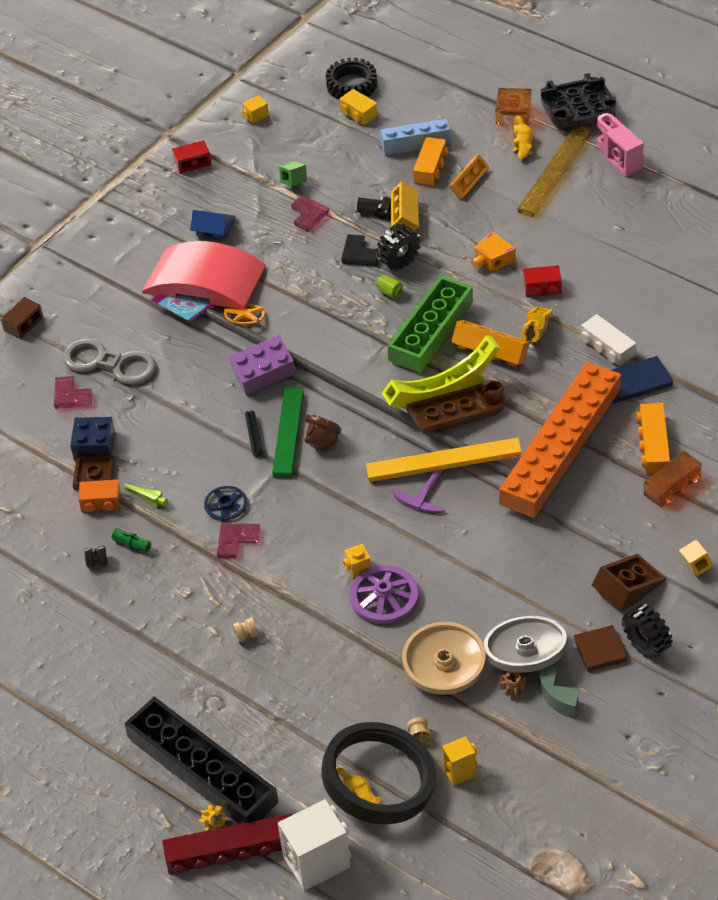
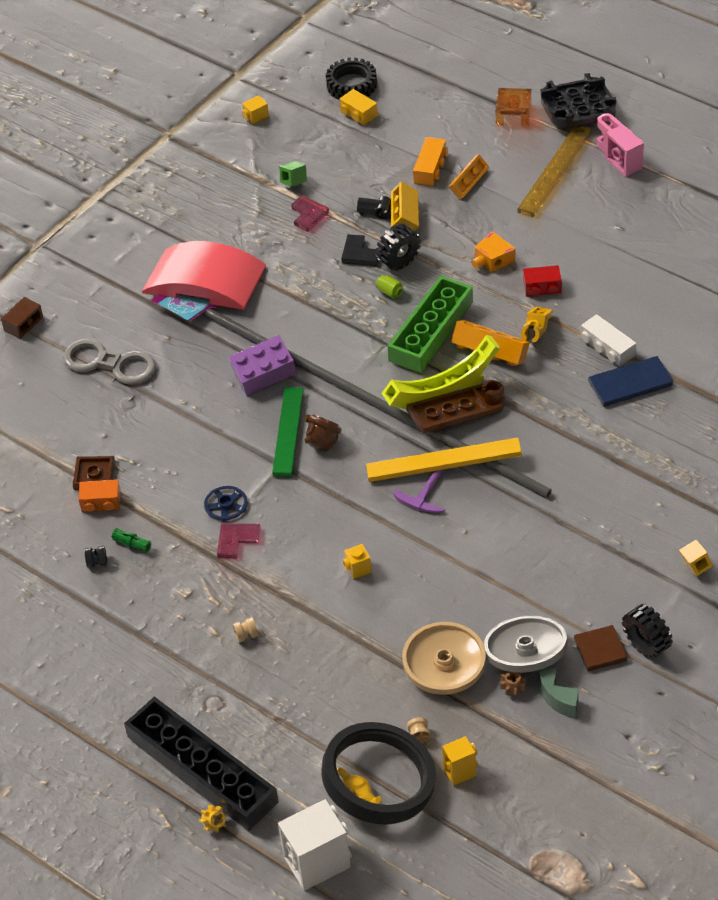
(68, 397): clear pink tile -> none
(92, 436): dark blue brick -> none
(154, 497): lime piece -> none
(191, 156): red brick -> none
(210, 222): blue slope -> none
(223, 844): dark red brick -> none
(245, 315): light orange wheel -> none
(253, 433): black axle -> none
(384, 592): medium lavender wheel -> none
(412, 137): light blue slope -> none
(522, 138): yellow animal -> none
(559, 440): orange brick -> none
(627, 581): reddish brown slope -> none
(654, 437): light orange brick -> none
(672, 479): clear orange brick -> none

